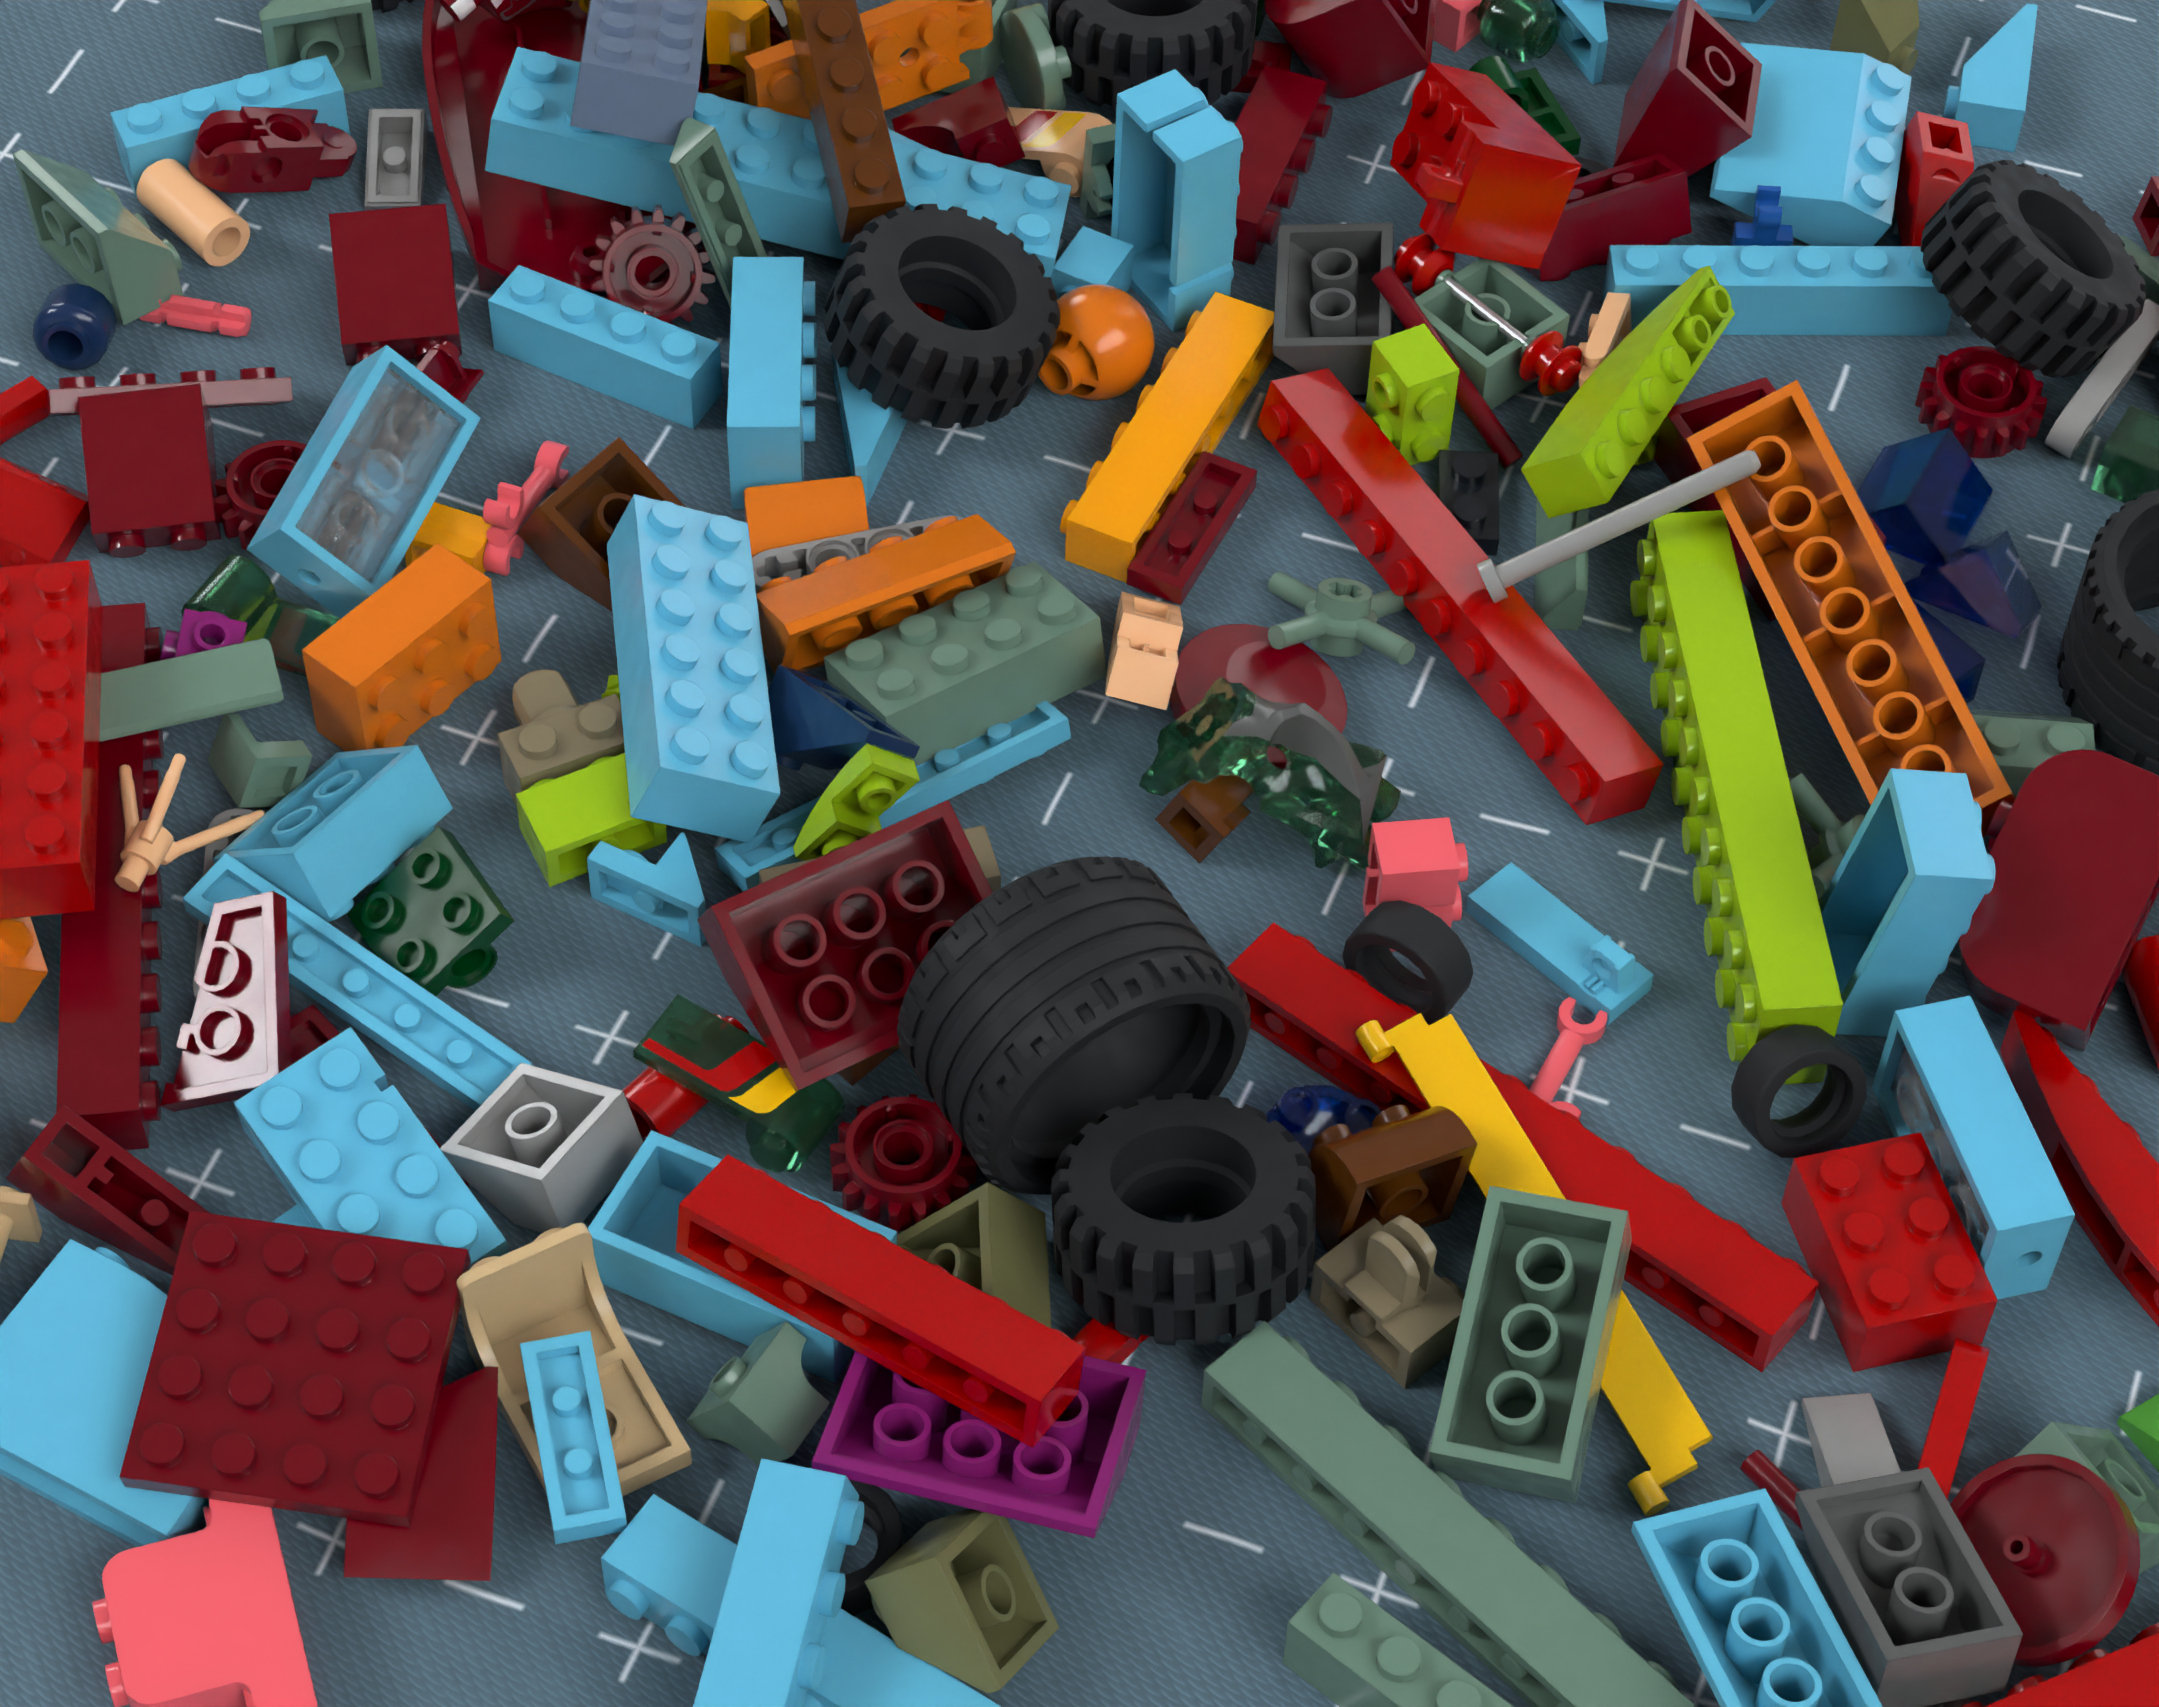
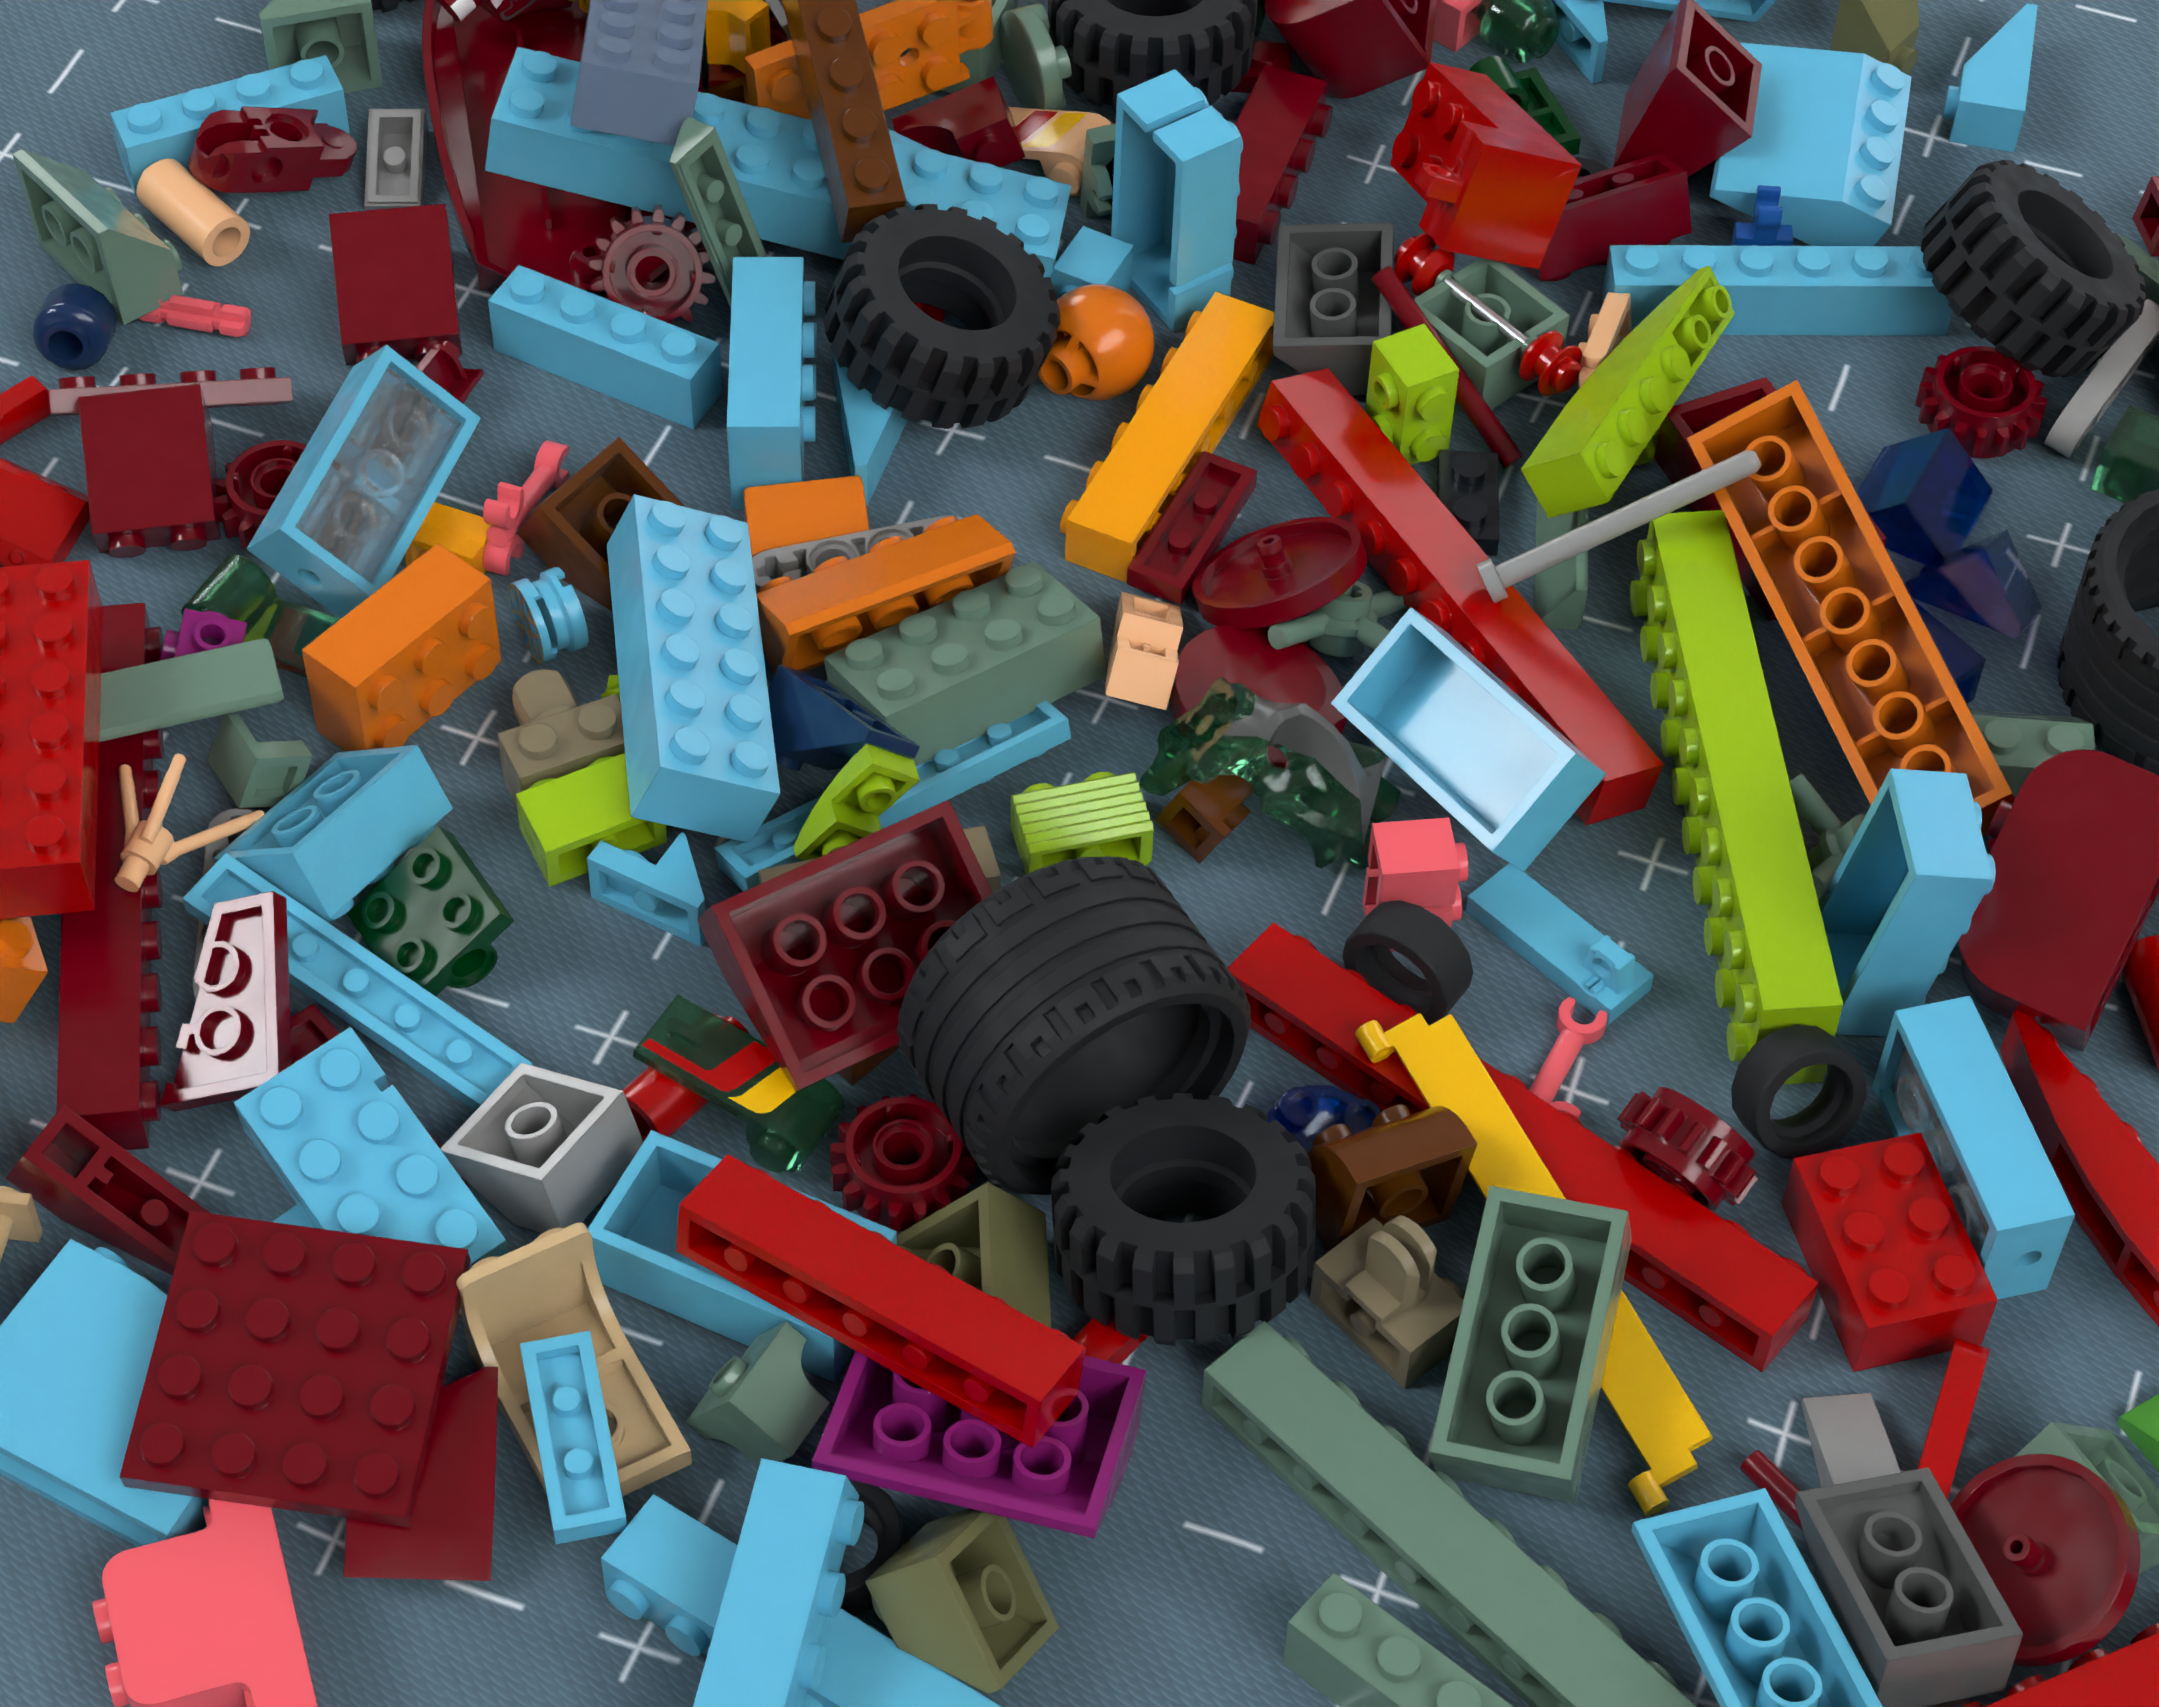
(548, 615): none -> medium azure wheel
(1082, 820): none -> lime brick
(1280, 572): none -> dark red piece
(1468, 739): none -> medium azure piece
(1688, 1147): none -> dark red gear
(1931, 168): red slope -> none

